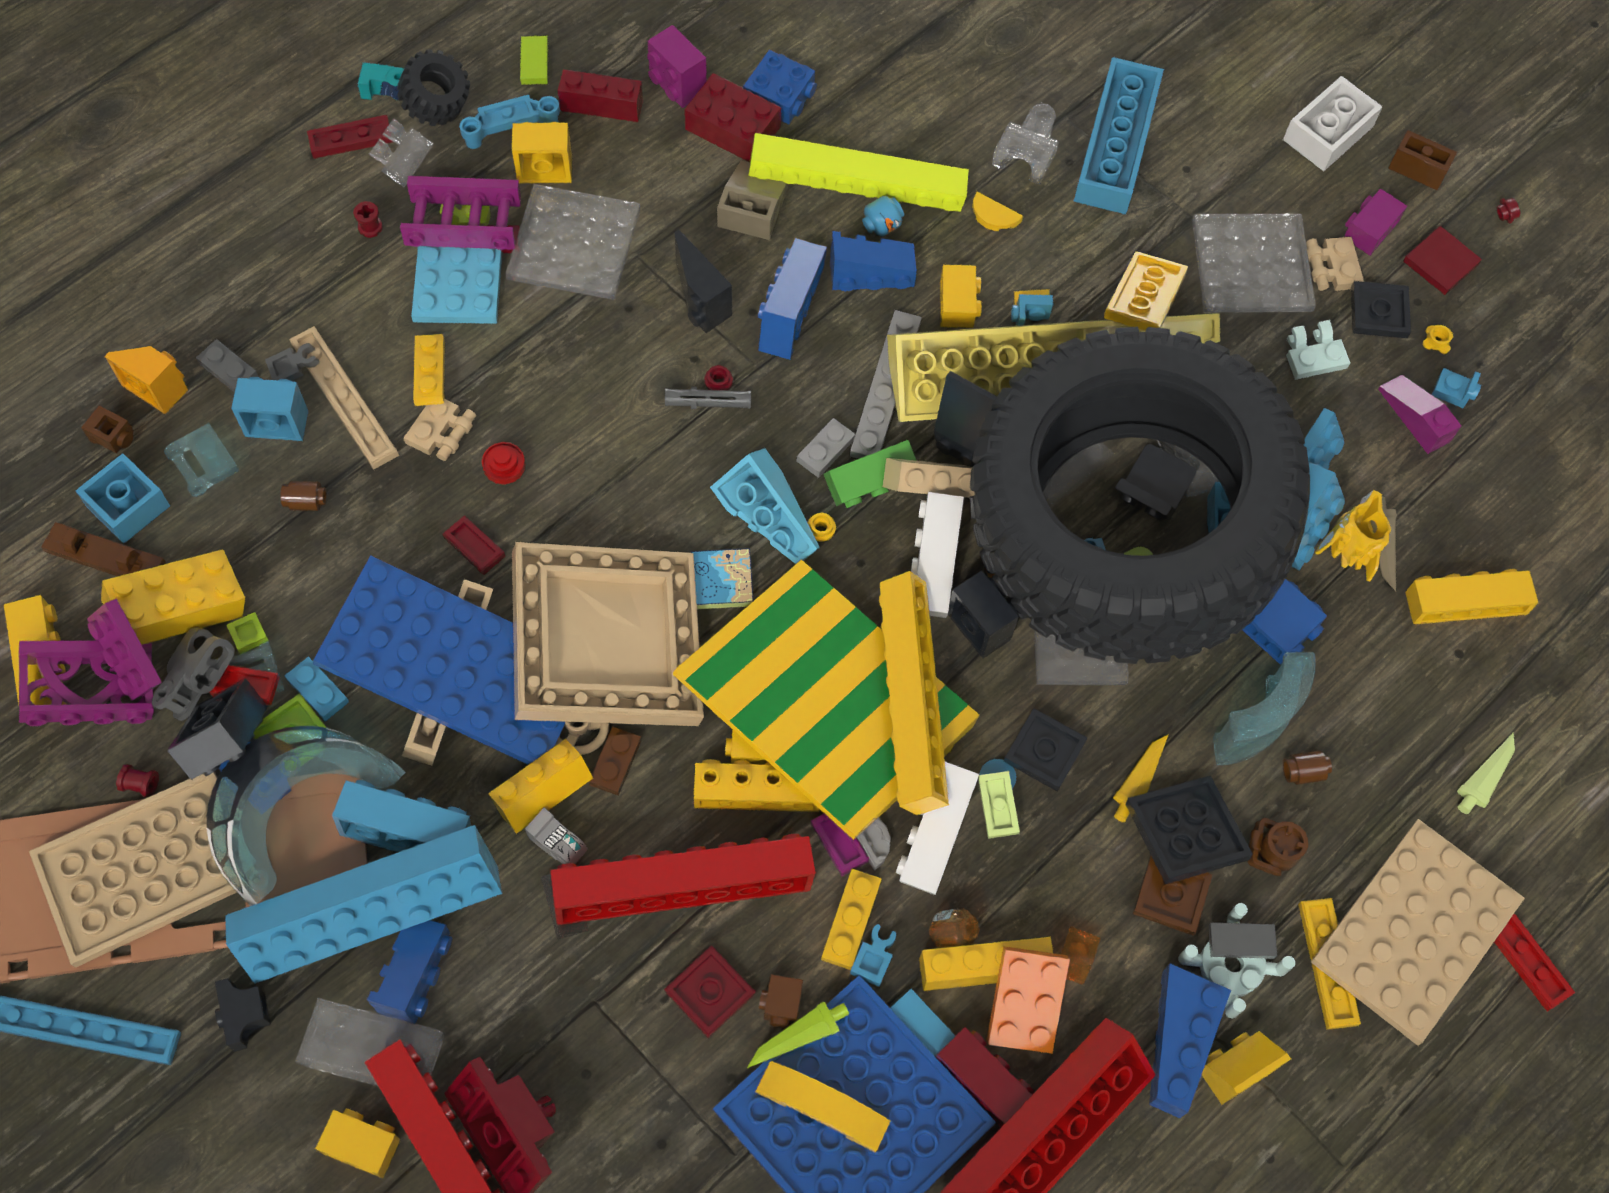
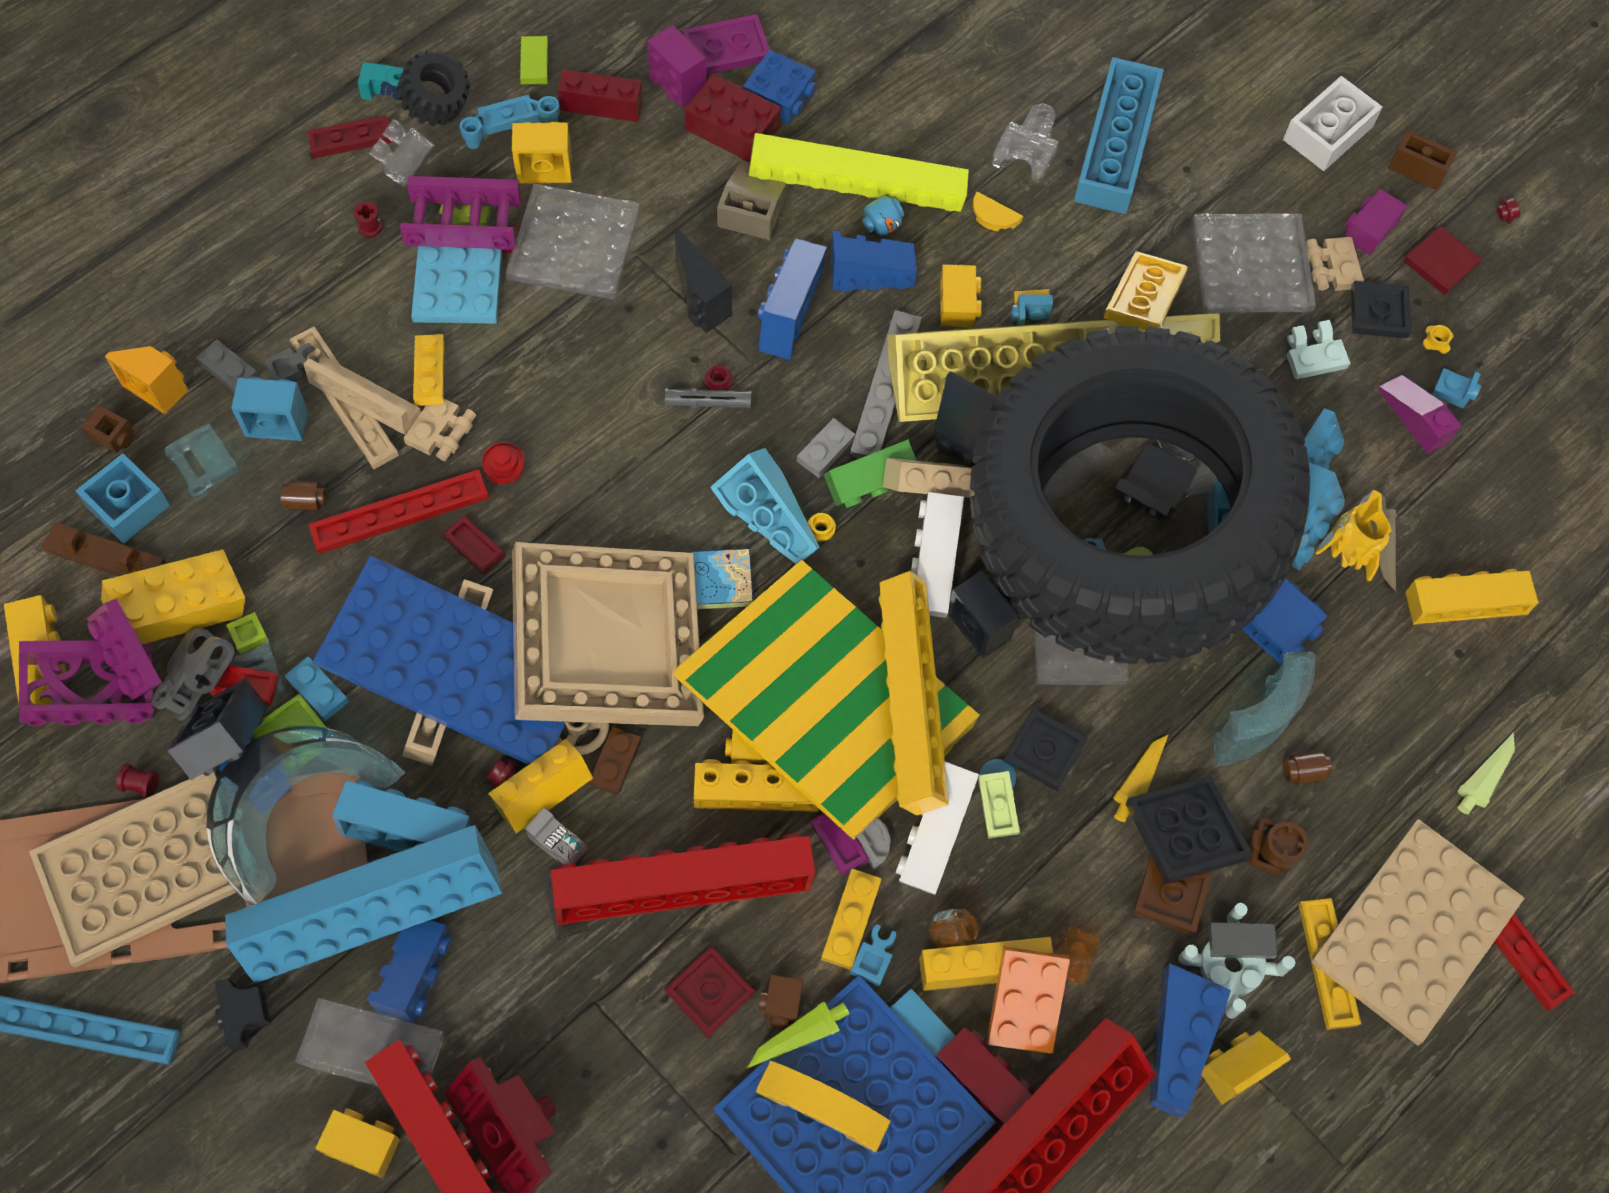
(362, 394): none -> tan fence
(398, 511): none -> red plate
(501, 772): none -> dark red plate
(729, 43): none -> magenta plate

